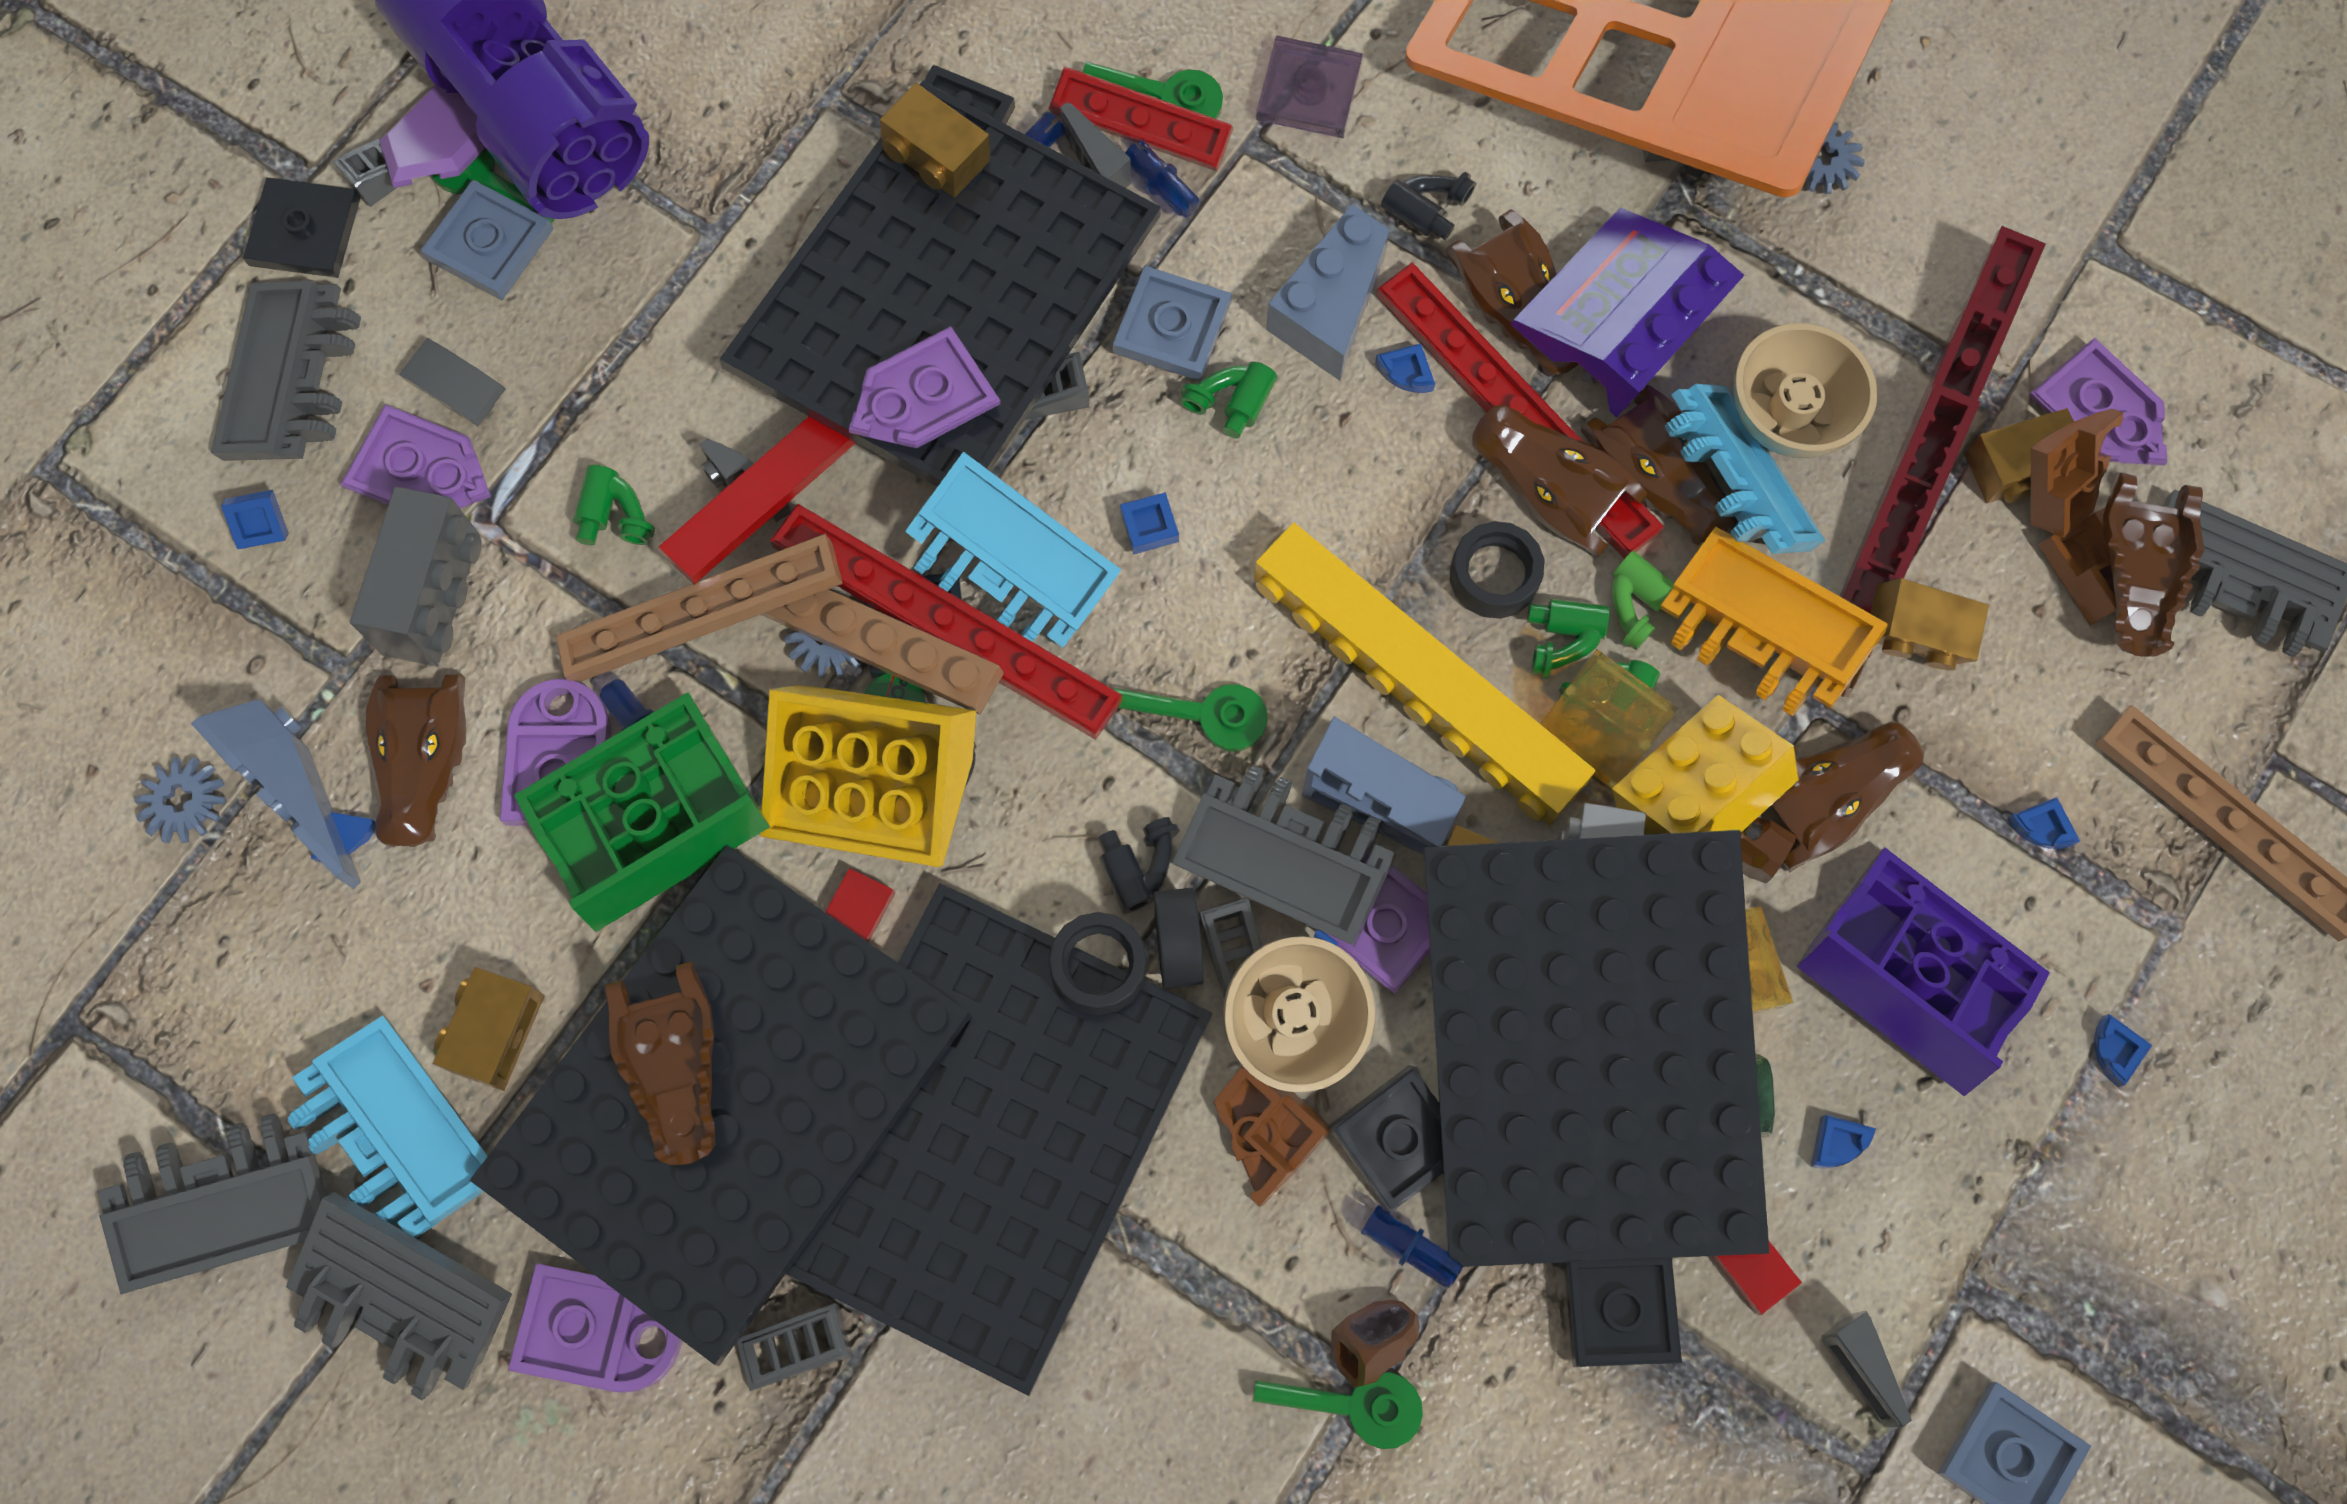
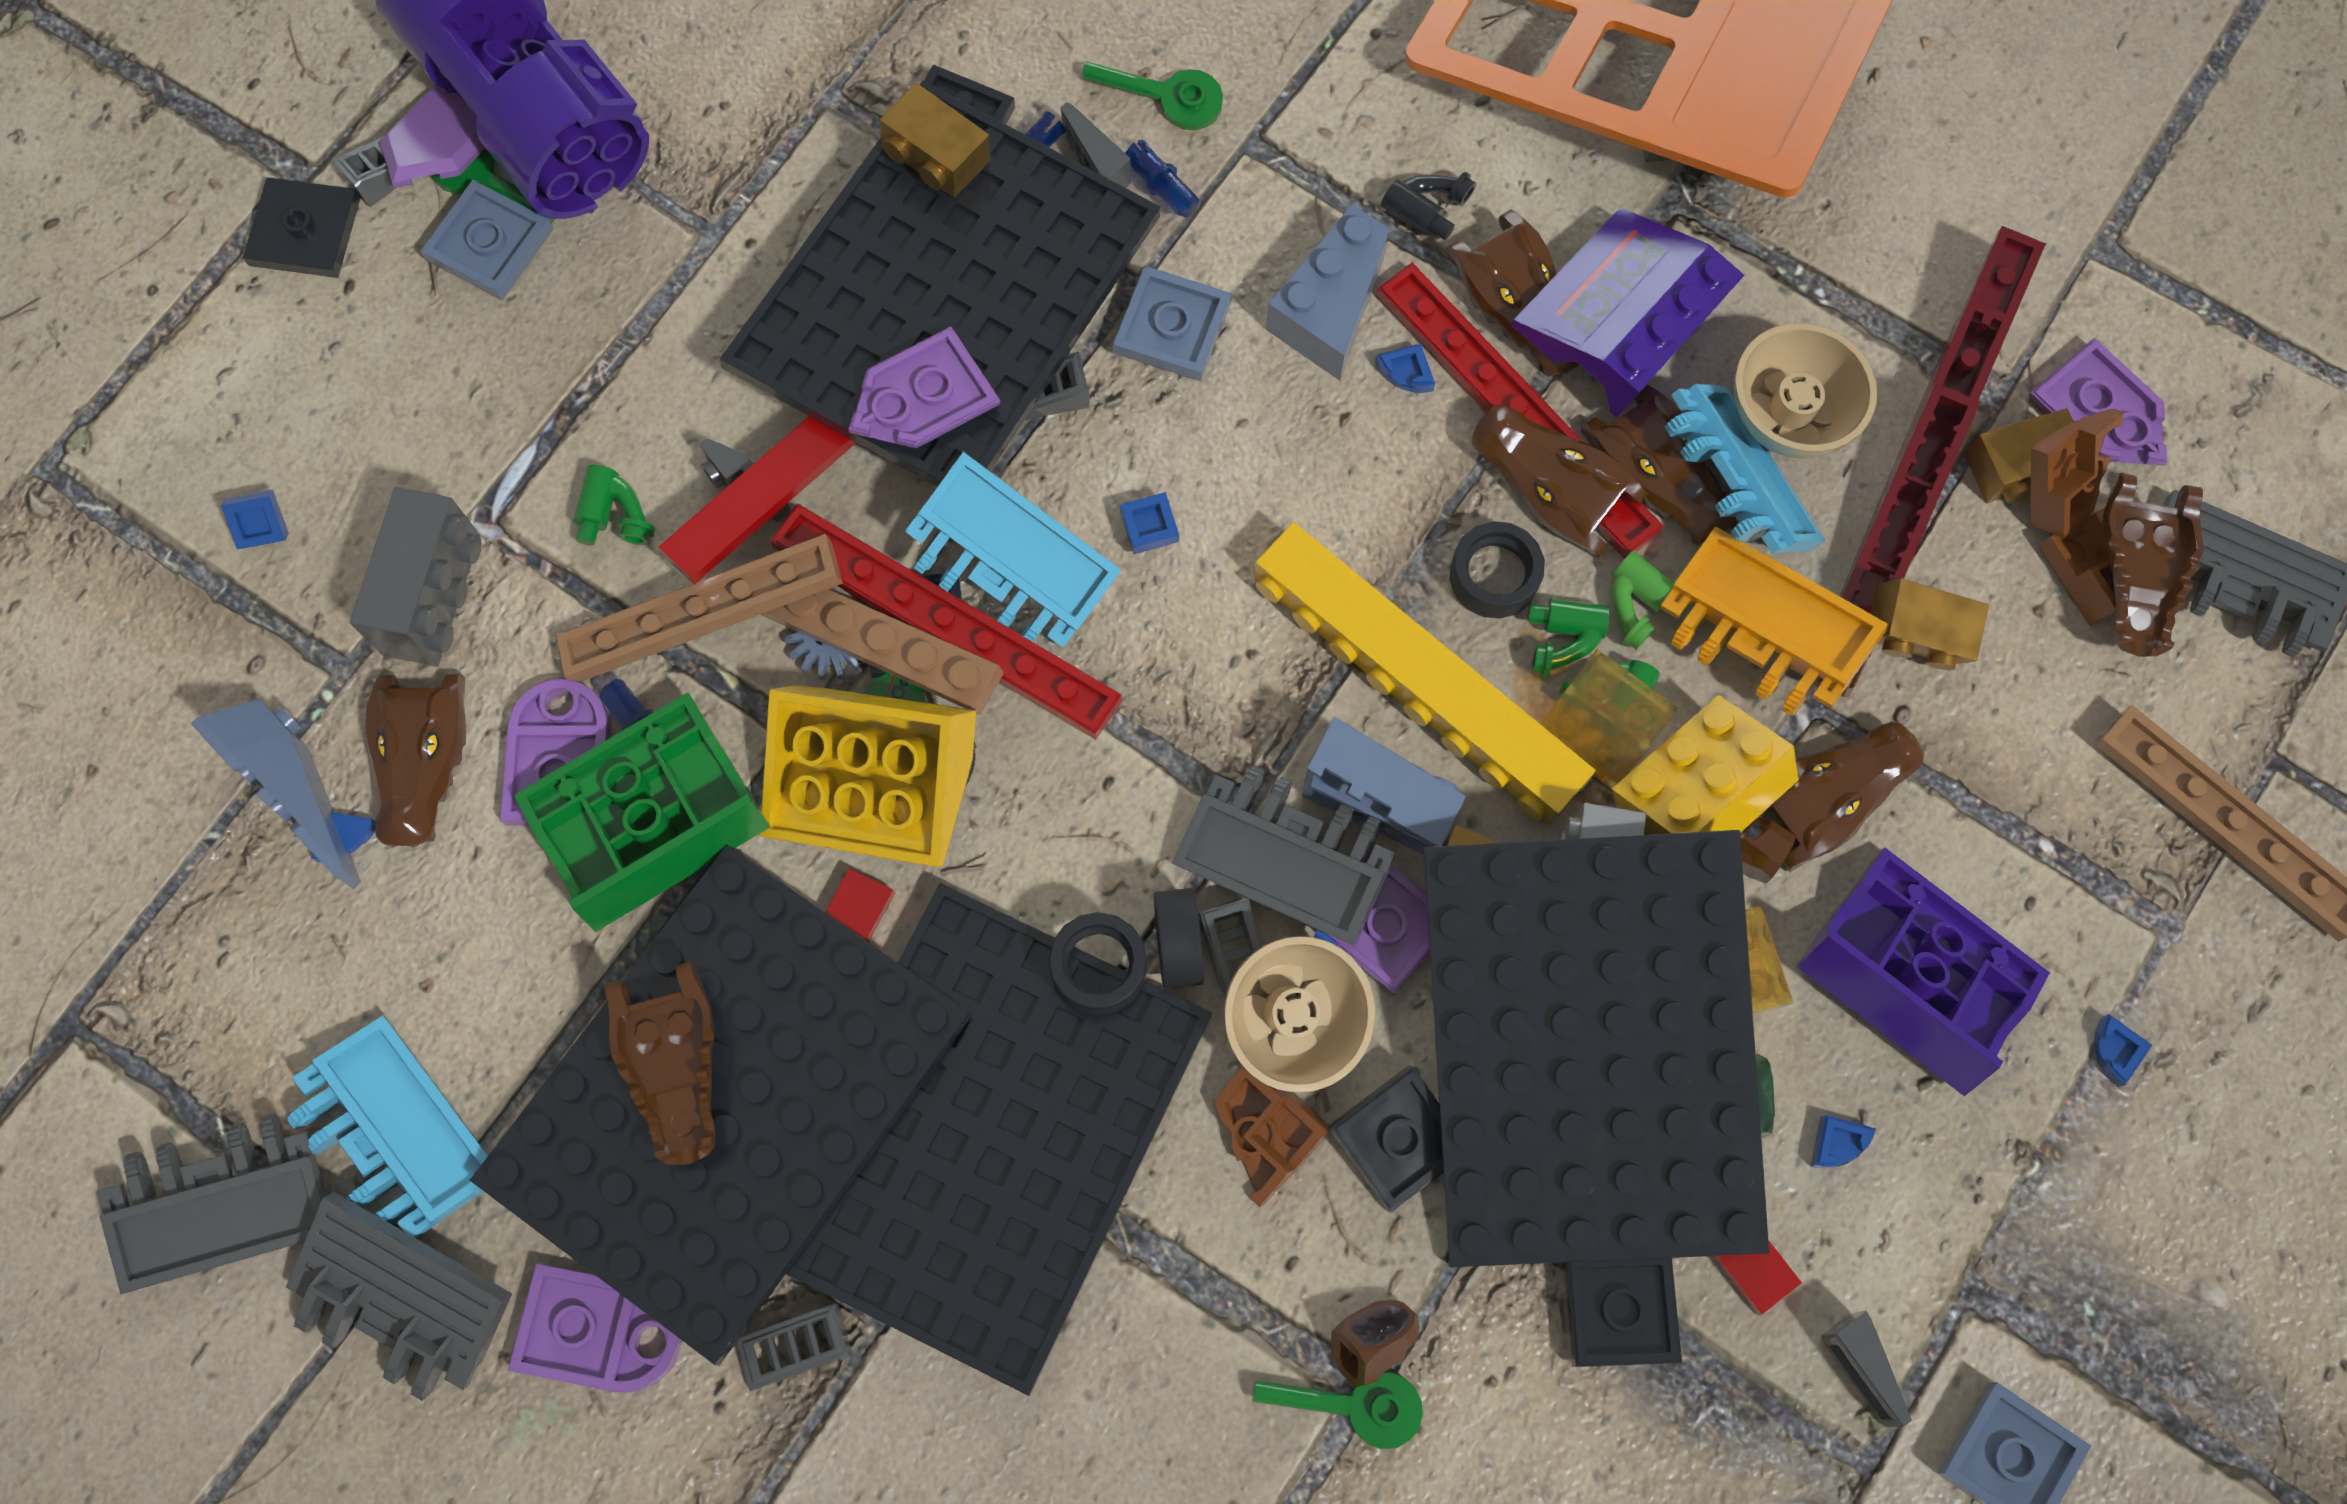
(194, 811): sand blue gear -> none
(275, 358): dark grey hinge -> none
(416, 457): medium lavender tile -> none
(452, 381): dark grey slope -> none
(487, 1028): pearl gold brick -> none
(1129, 884): black plant -> none
(1143, 117): red tile -> none
(1229, 716): green piece -> none
(1252, 390): green plant -> none
(1309, 86): clear purple plate -> none
(1411, 1247): clear blue axle -> none
(1838, 166): sand blue gear -> none
(2045, 825): blue tile -> none

